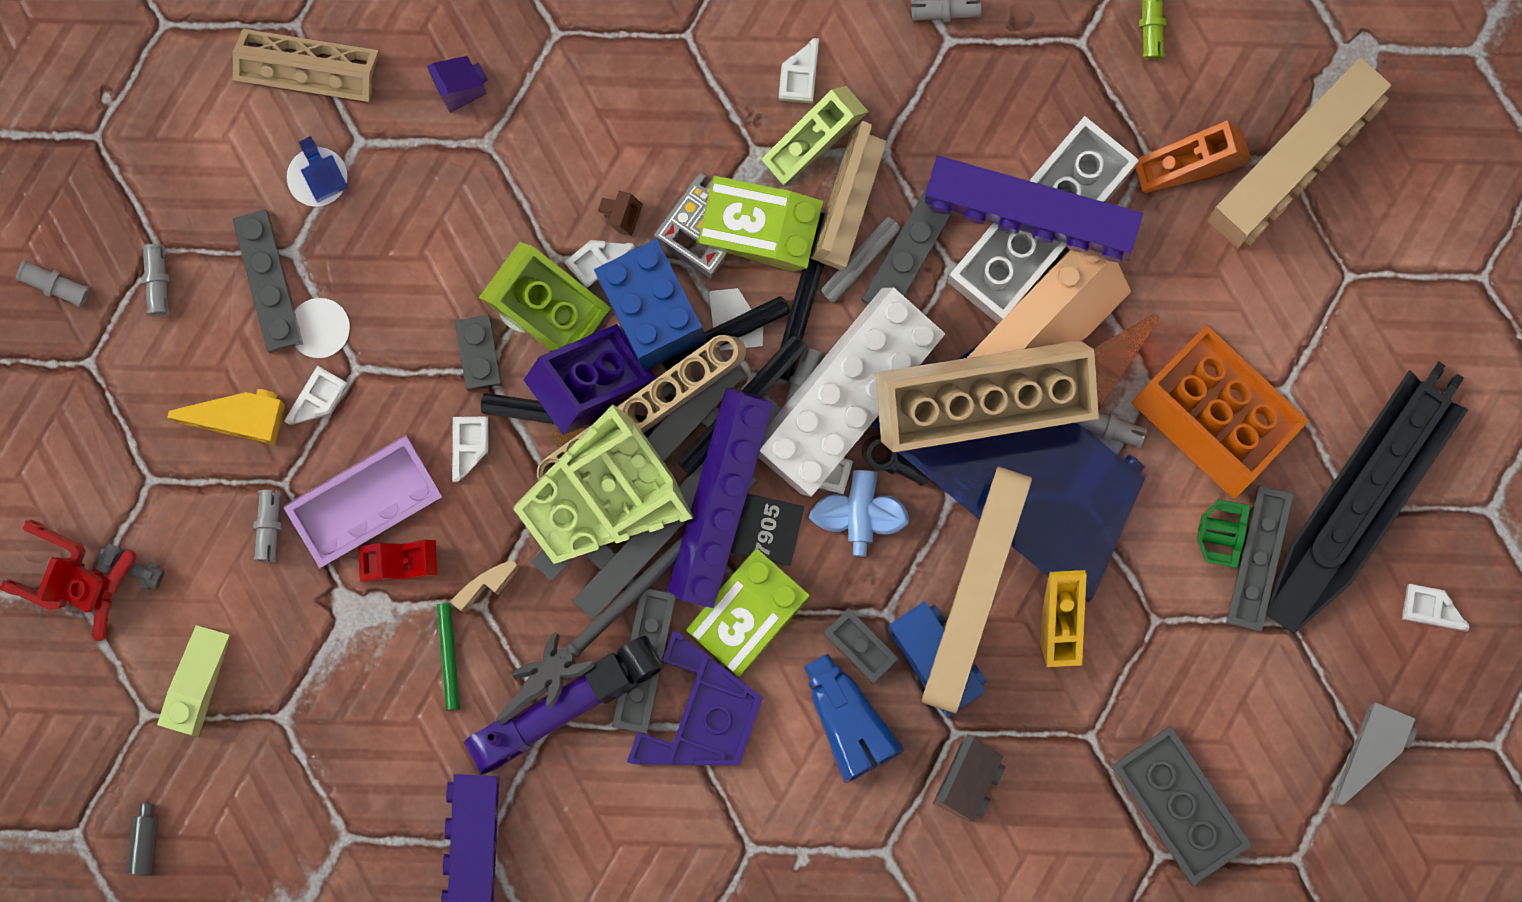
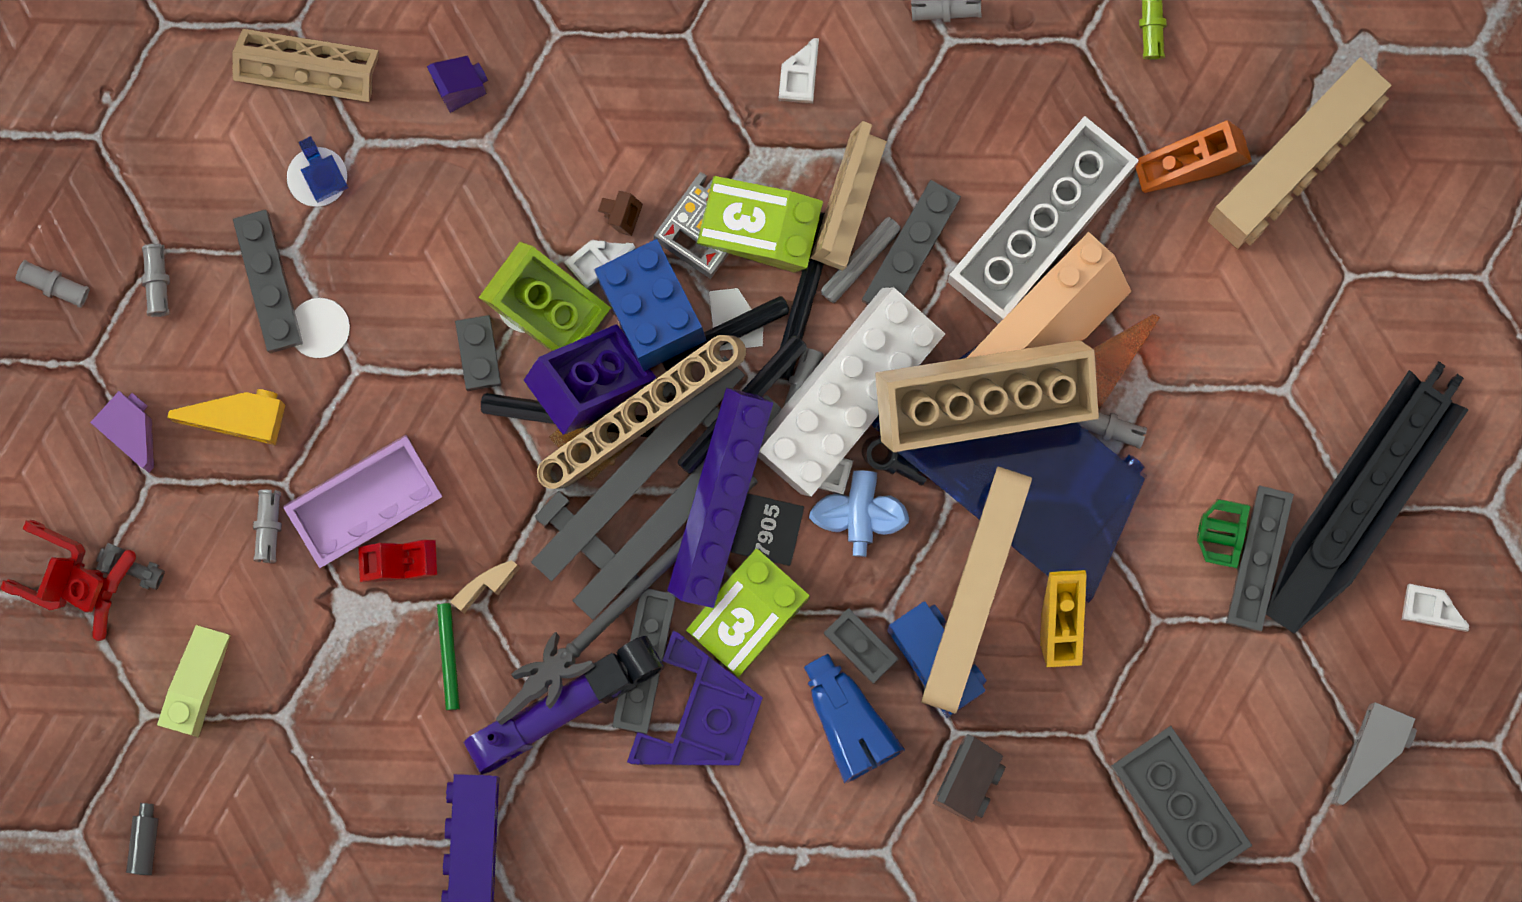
(128, 428): none -> medium lavender slope
(317, 398): white tile -> none
(469, 444): white tile -> none
(602, 491): yellowish green wedge -> none
(815, 133): yellowish green slope -> none
(1033, 209): dark purple brick -> none
(1220, 412): orange slope -> none

